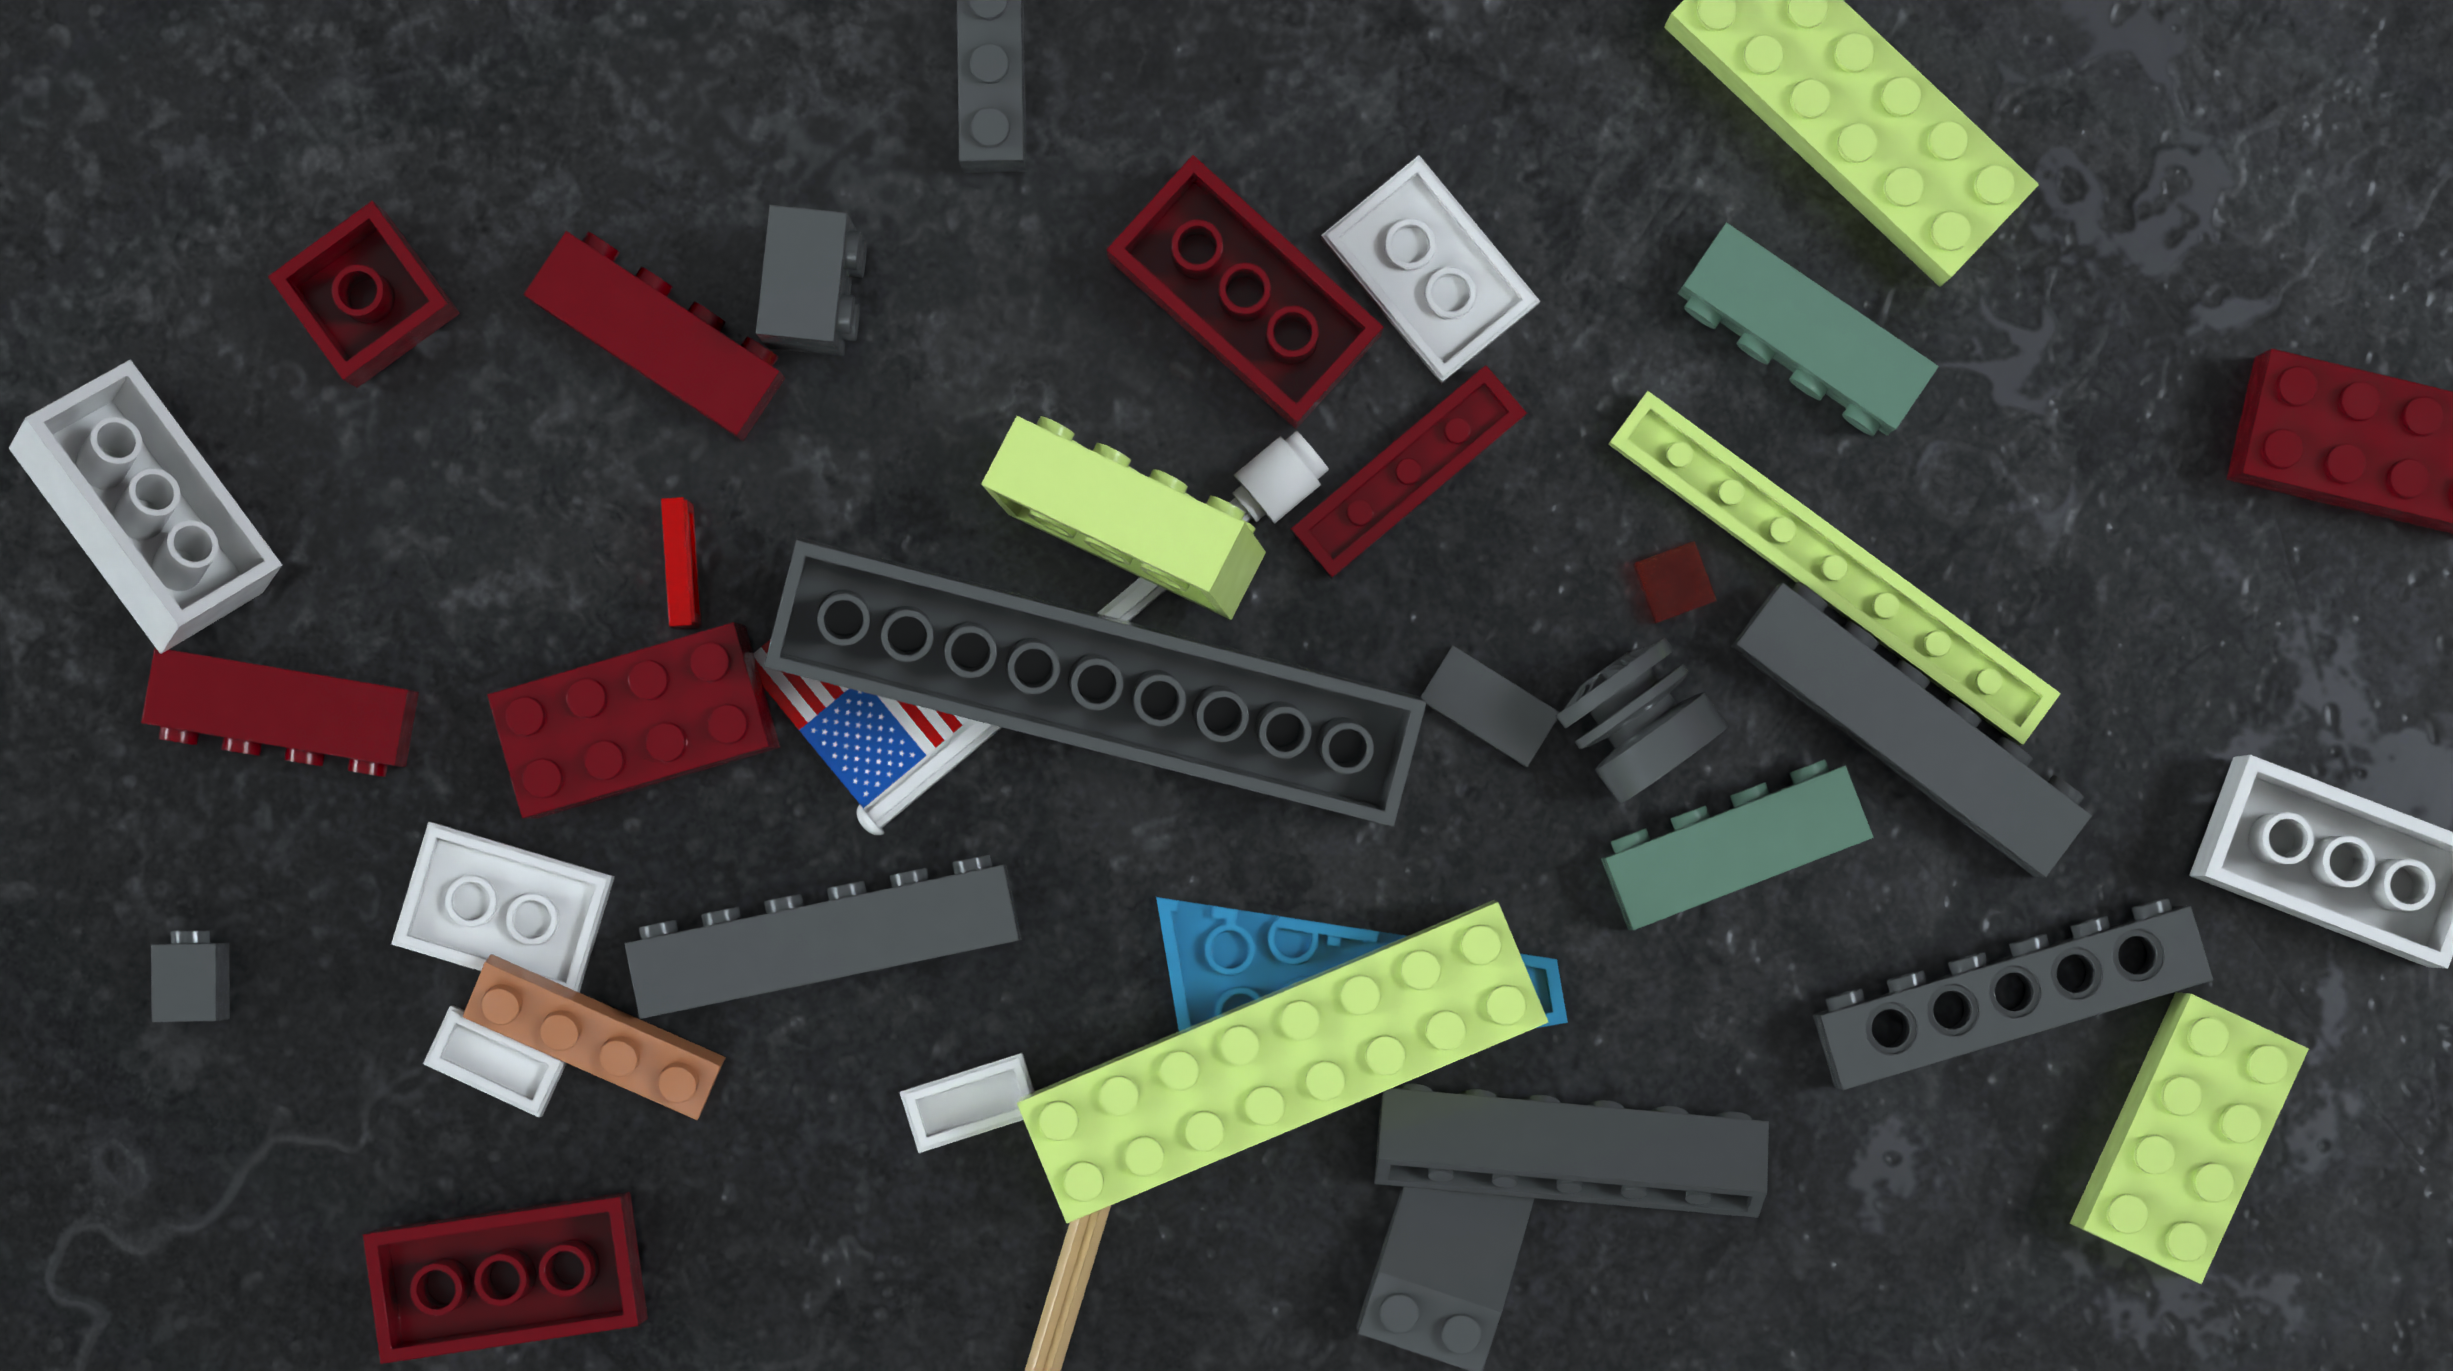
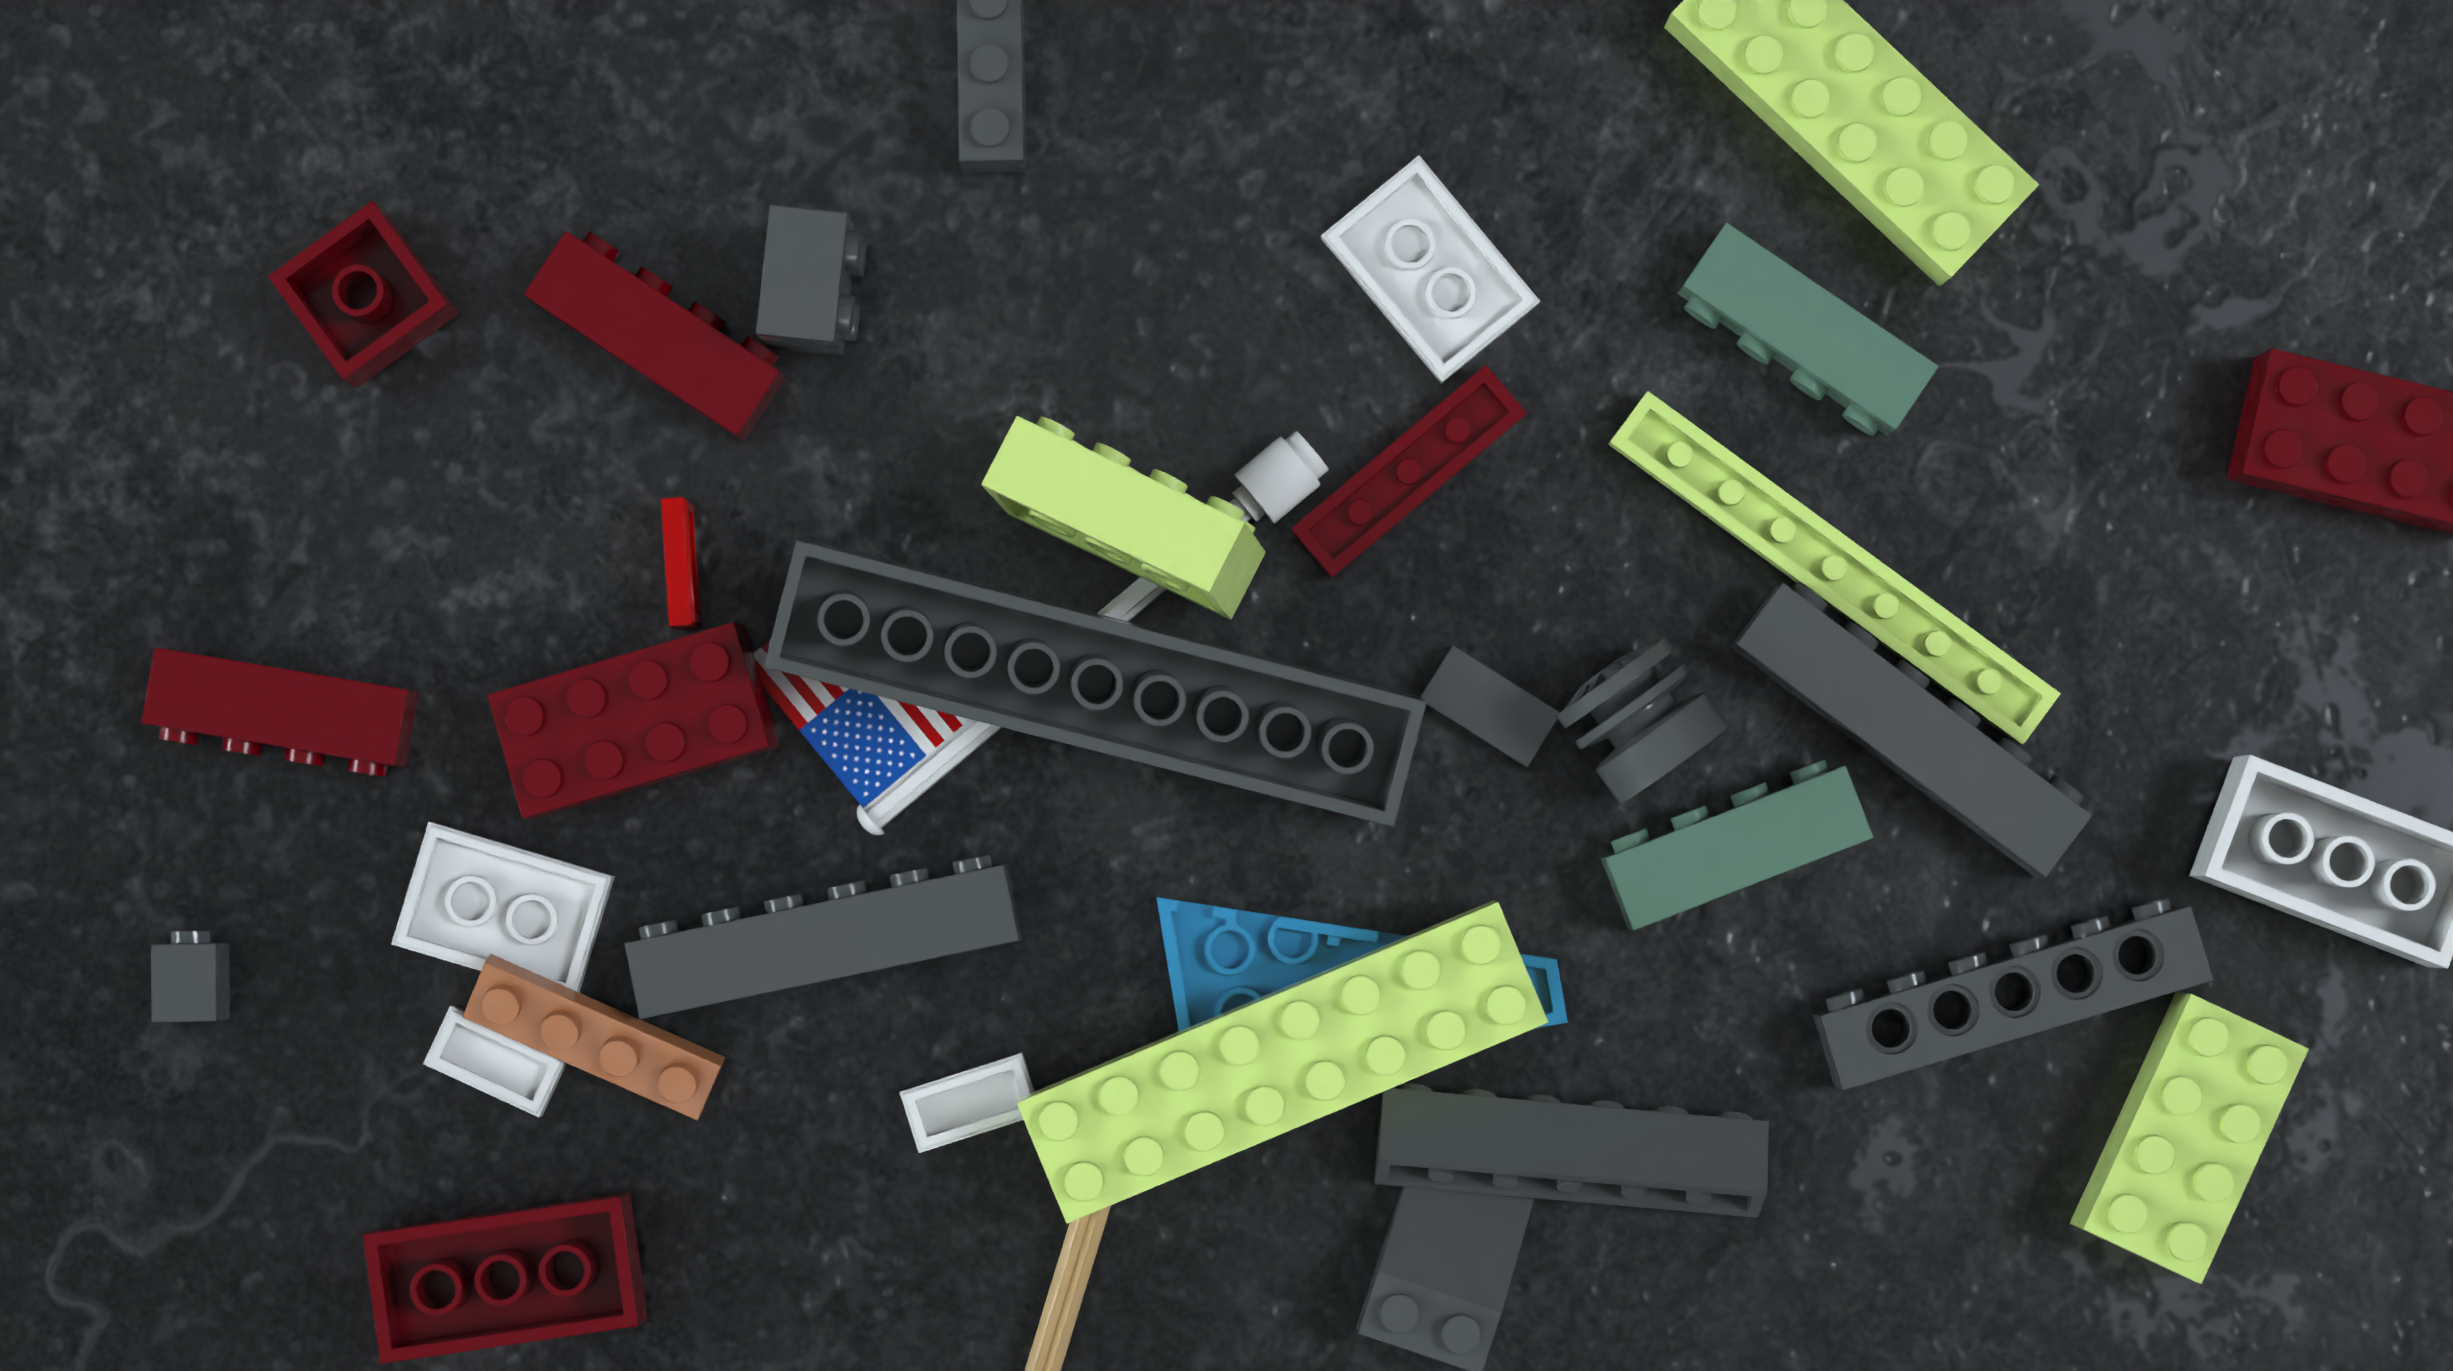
(144, 506): white brick -> none
(1244, 292): dark red brick -> none
(1674, 582): clear red tile -> none

